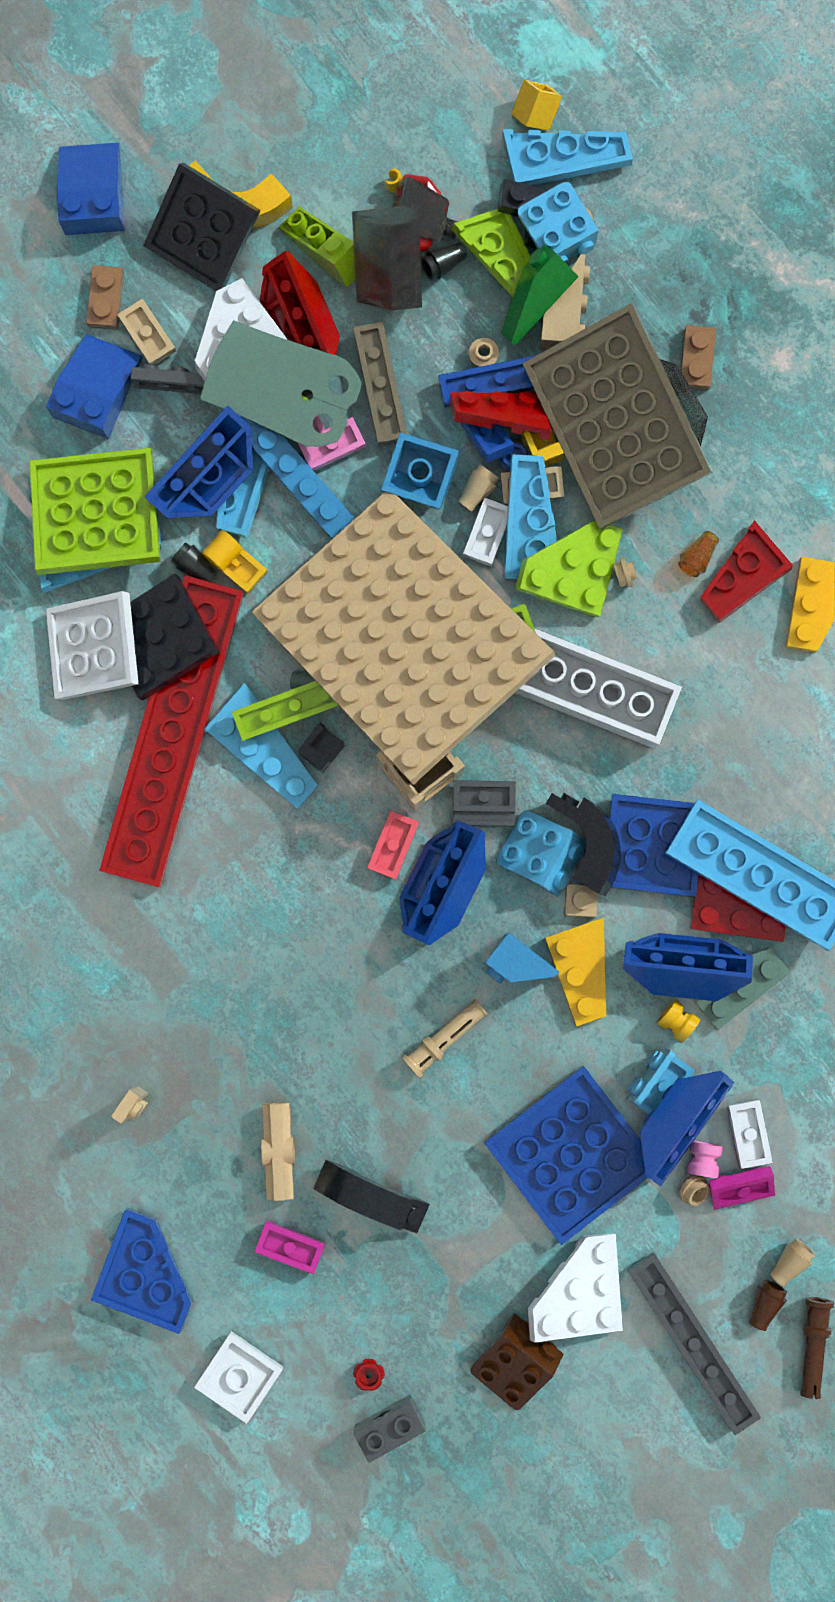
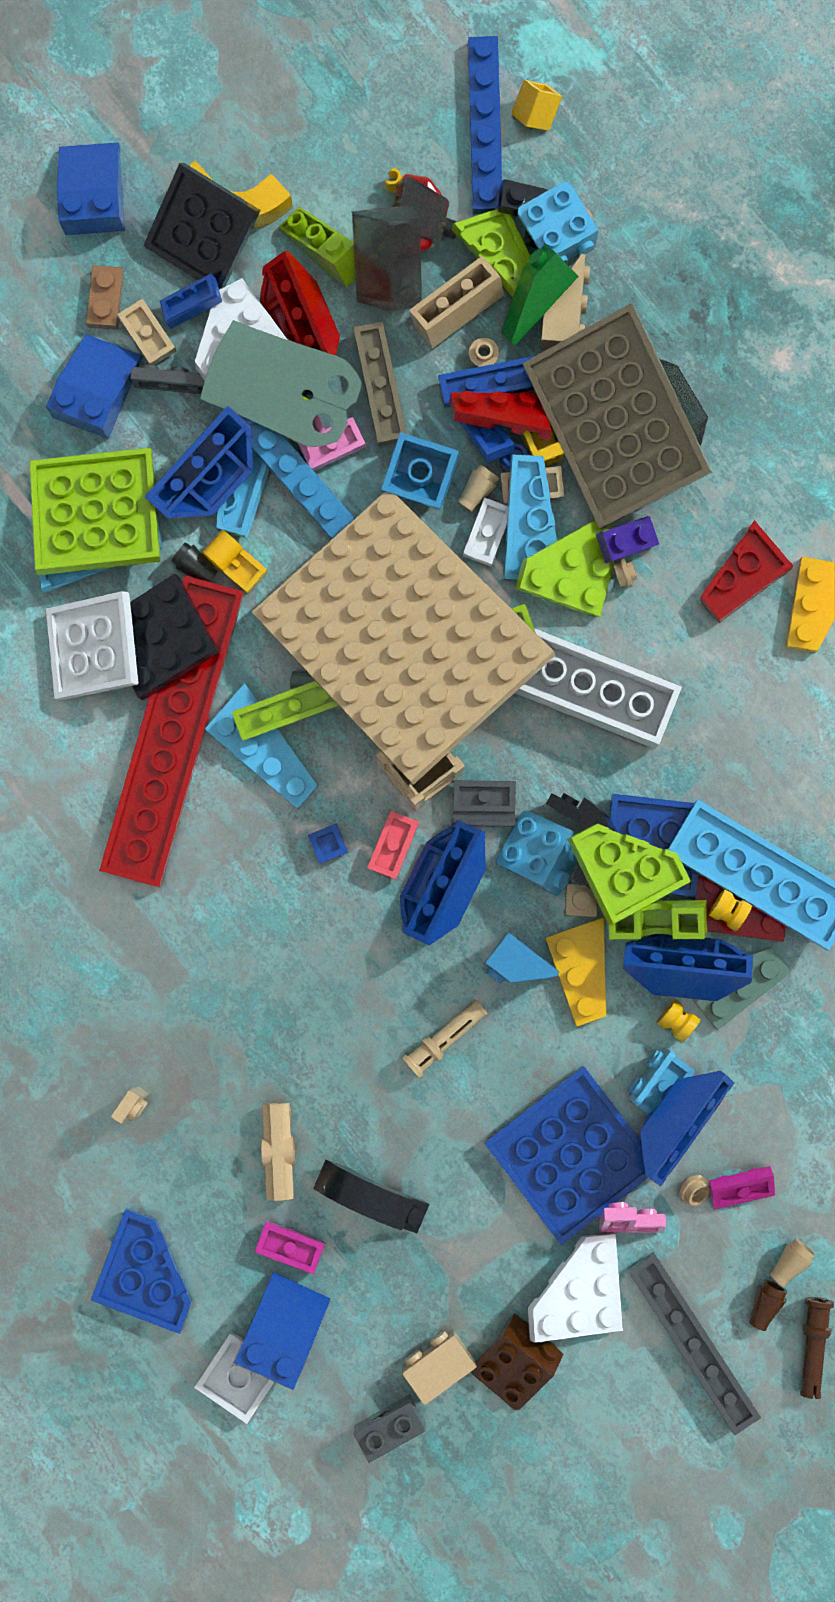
(190, 301): none -> blue plate
(282, 1331): none -> blue slope
(321, 748): black panel -> none
(328, 843): none -> blue plate
(374, 1381): red plate -> none
(438, 1366): none -> tan brick
(441, 260): pearl dark grey cone -> none
(457, 302): none -> tan brick
(485, 122): none -> blue plate
(557, 156): medium azure wing -> none
(624, 1219): none -> bright pink plate
(625, 870): none -> lime plate
(627, 539): none -> dark purple plate
(677, 918): none -> lime arch
(698, 356): medium nougat plate -> none
(698, 555): clear orange cone -> none
(704, 1161): bright pink wheel -> none
(723, 906): none -> yellow wheel
(749, 1134): white plate -> none

